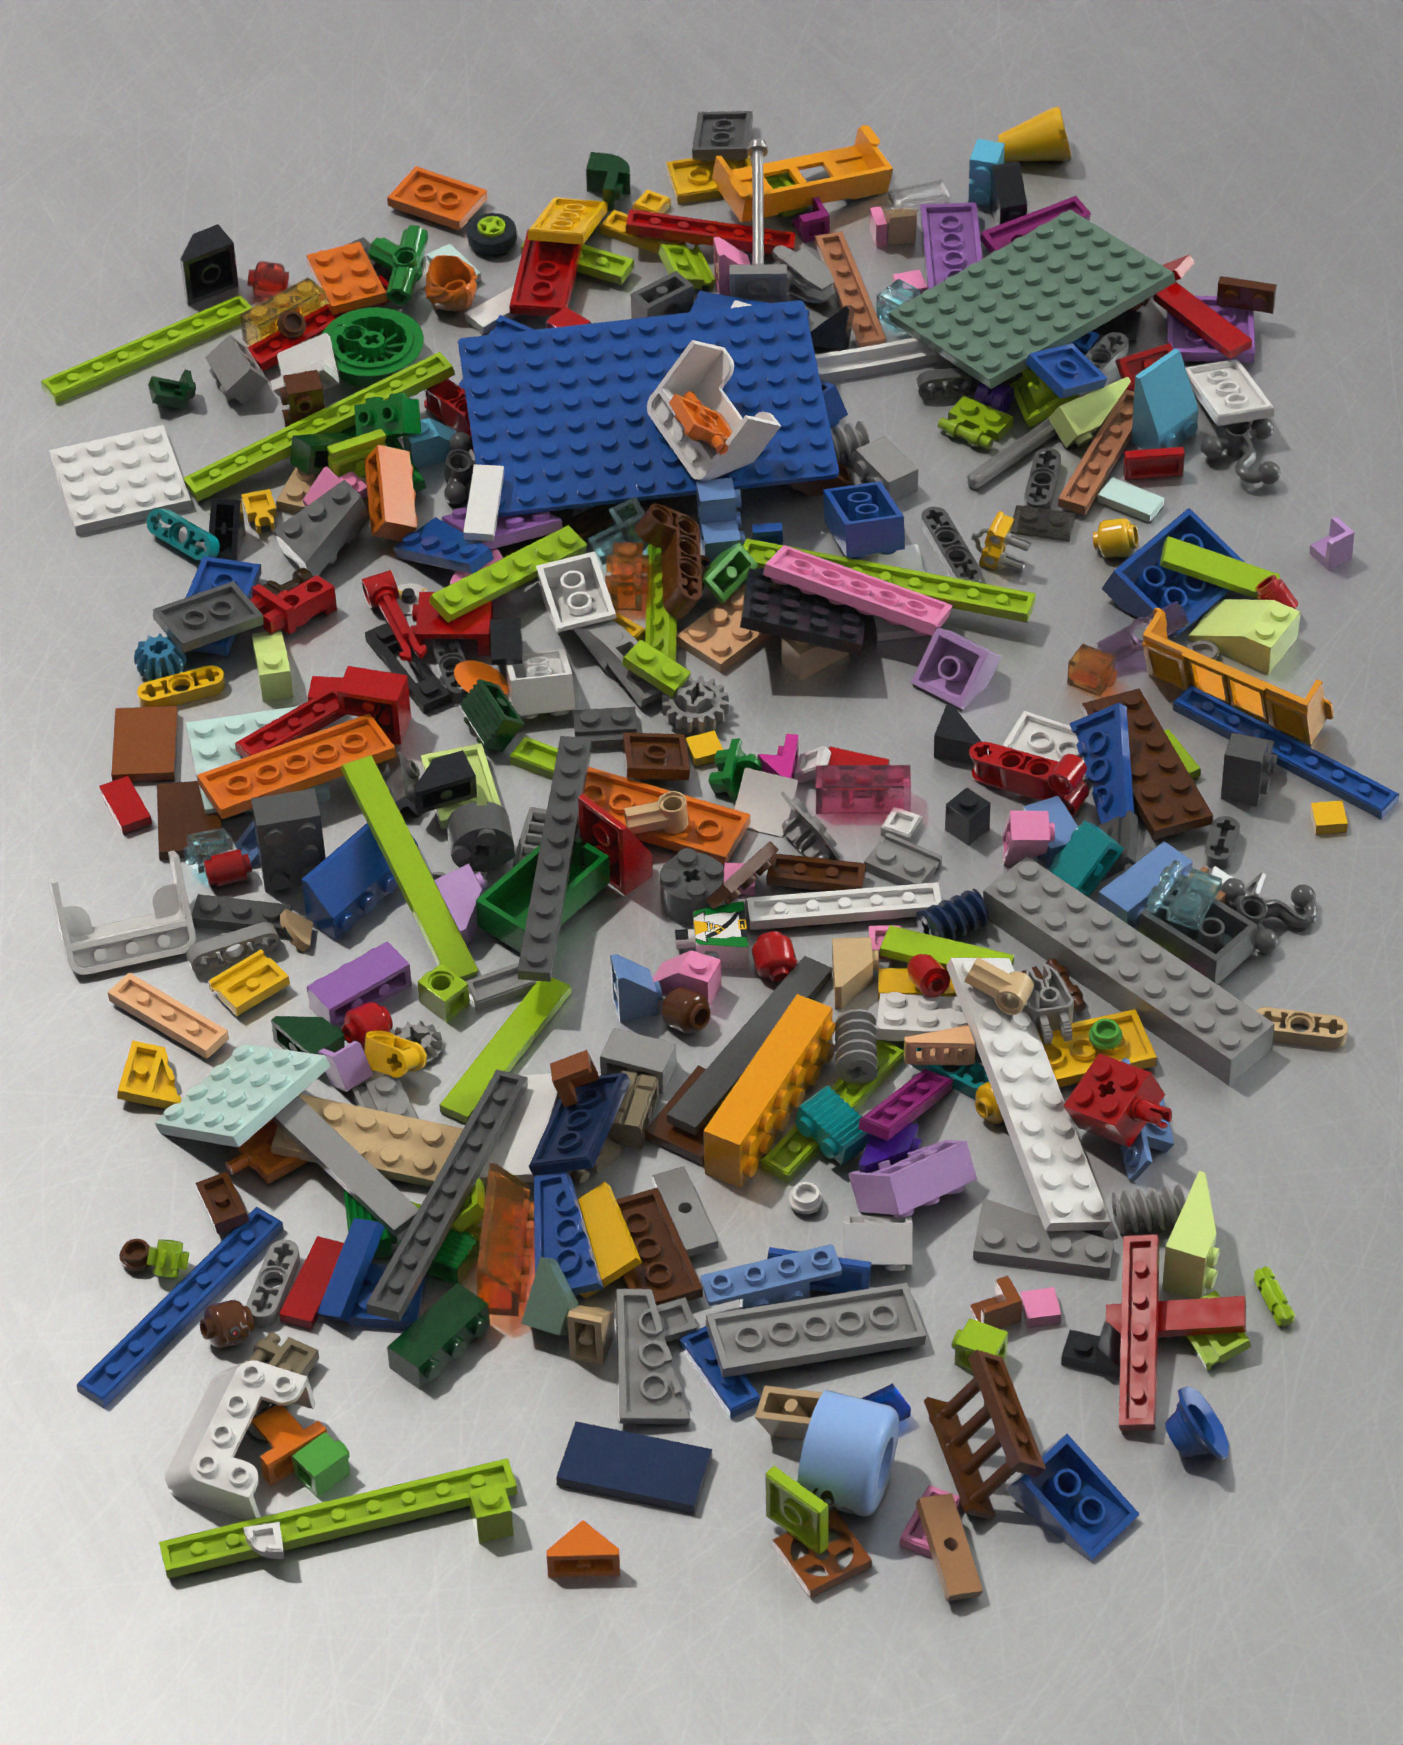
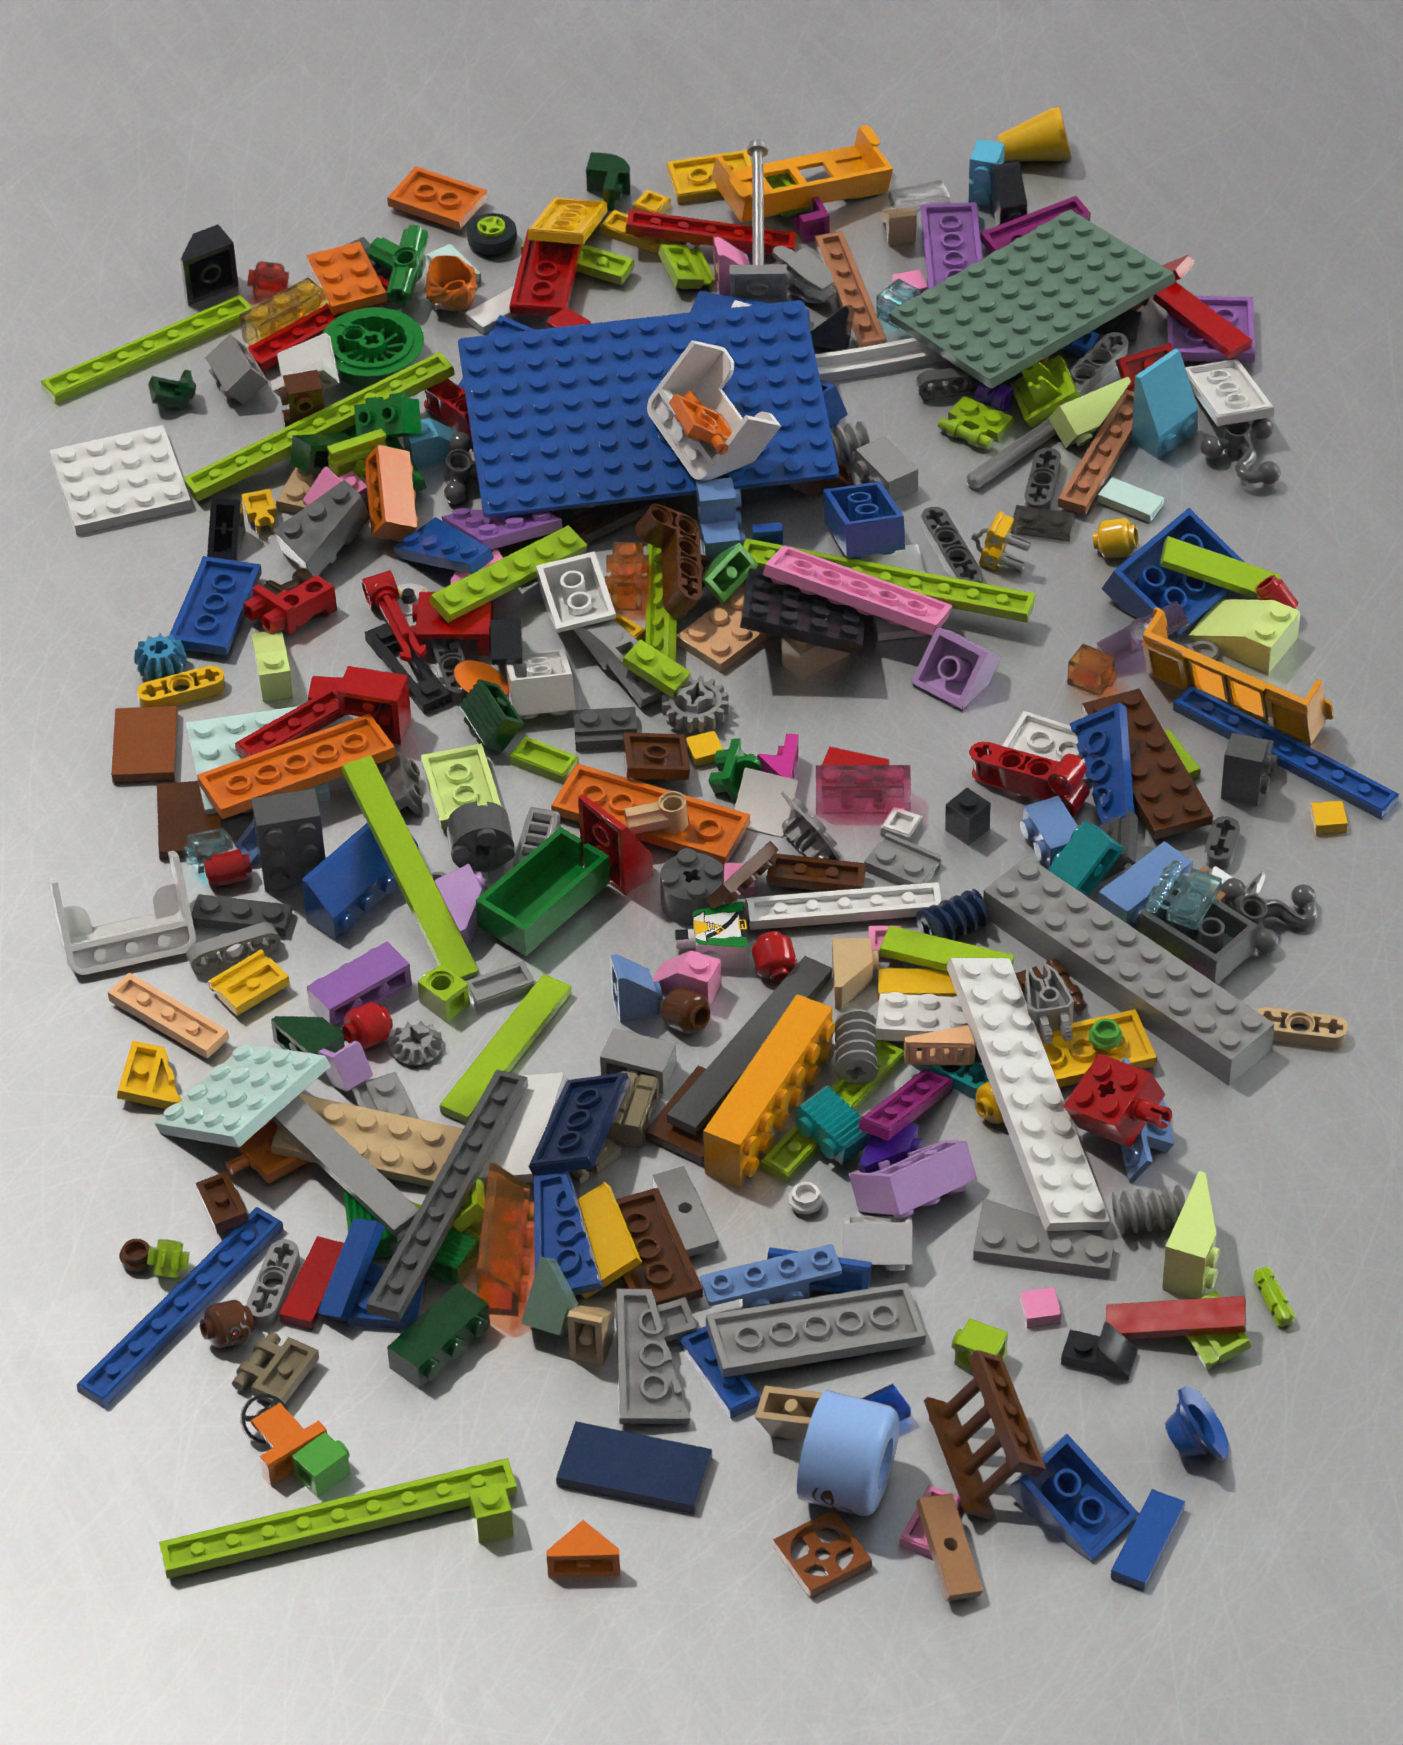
(125, 804): red tile -> none
(171, 534): teal beam -> none
(205, 1461): white windscreen -> none
(208, 616): dark grey plate -> none
(265, 1540): white tile -> none
(291, 324): reddish brown plate -> none
(298, 928): tan tile -> none
(393, 1054): yellow piece -> none
(445, 783): black slope -> none
(483, 502): white tile -> none
(554, 860): dark grey plate -> none
(572, 1073): dark orange panel -> none
(625, 518): clear light blue brick -> none
(663, 297): dark grey brick -> none
(722, 134): dark grey plate -> none
(796, 1510): lime tile -> none
(807, 763): white tile -> none
(878, 226): bright pink tile -> none
(928, 975): red brick -> none
(954, 737): black slope -> none
(1001, 1310): dark orange panel -> none
(1009, 990): tan piece -> none
(1026, 835): bright pink slope -> none
(1066, 370): blue plate -> none
(1139, 1333): plate -> none
(1147, 1539): none -> blue tile
(1153, 463): red tile -> none
(1246, 294): reddish brown plate -> none
(1336, 547): lavender panel -> none

